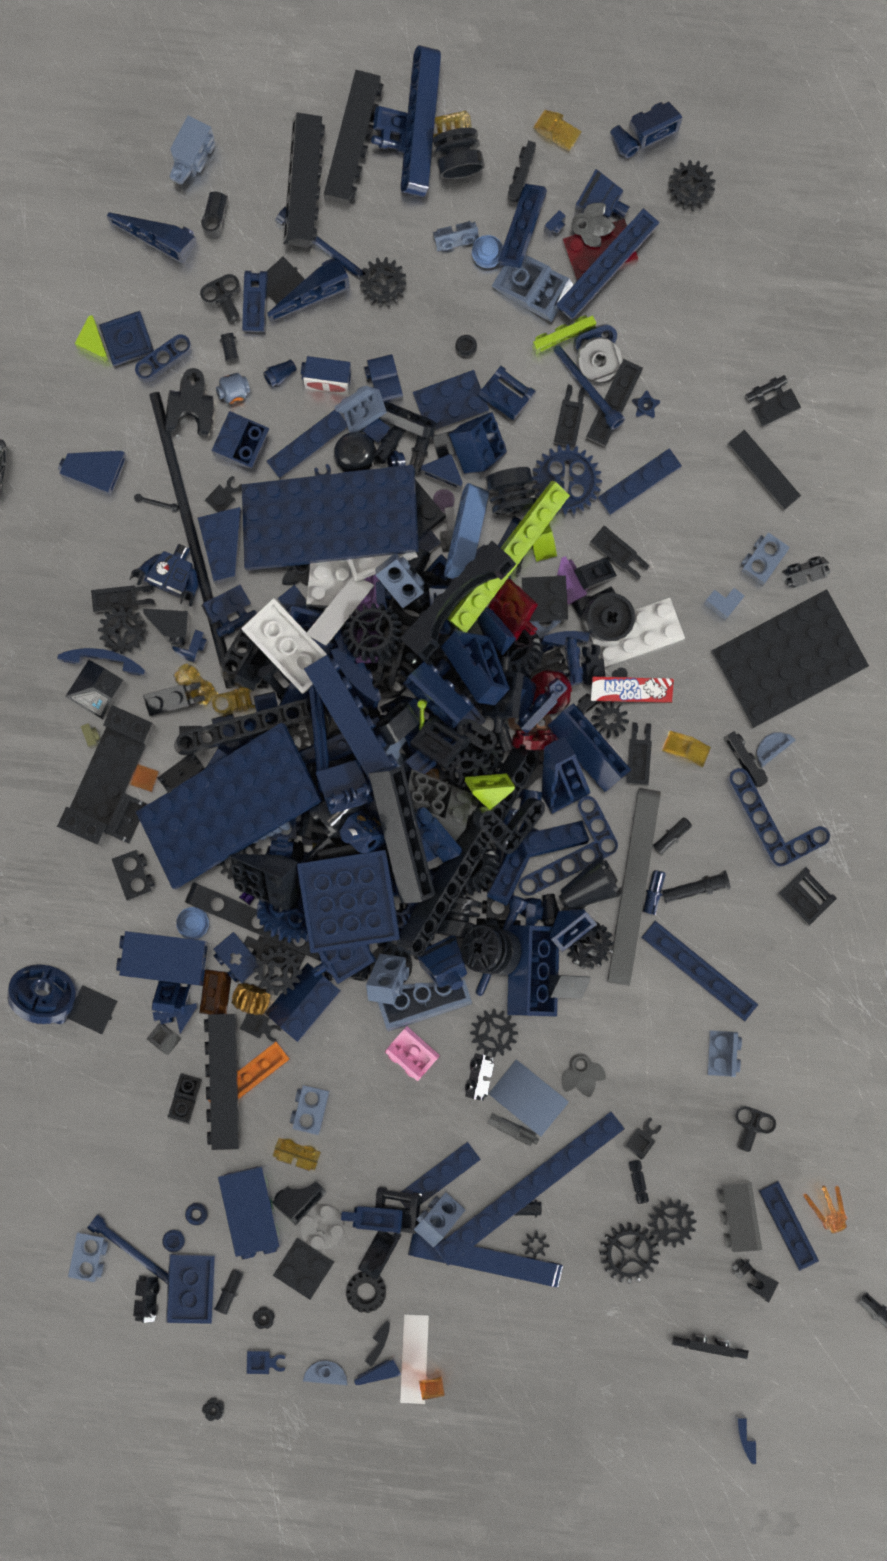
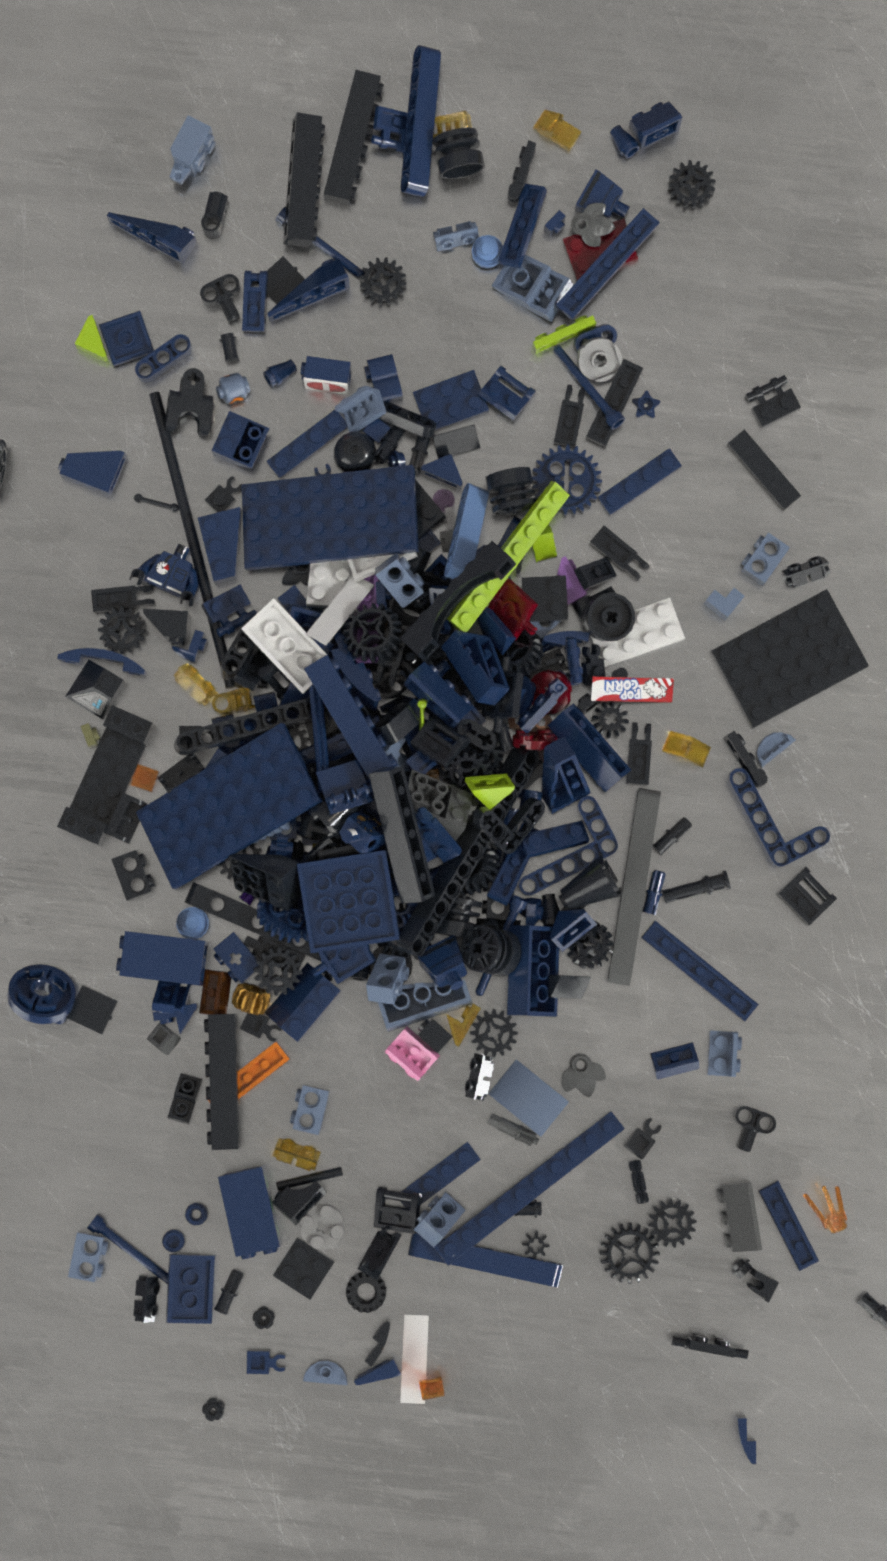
(171, 698): black hinge -> none
(310, 1178): none -> black bar
(374, 1219): dark blue hinge -> none
(434, 1034): none -> black brick
(460, 1029): none -> clear yellow slope
(466, 345): black plate -> none
(478, 443): dark blue slope -> none
(675, 1061): none -> dark blue slope

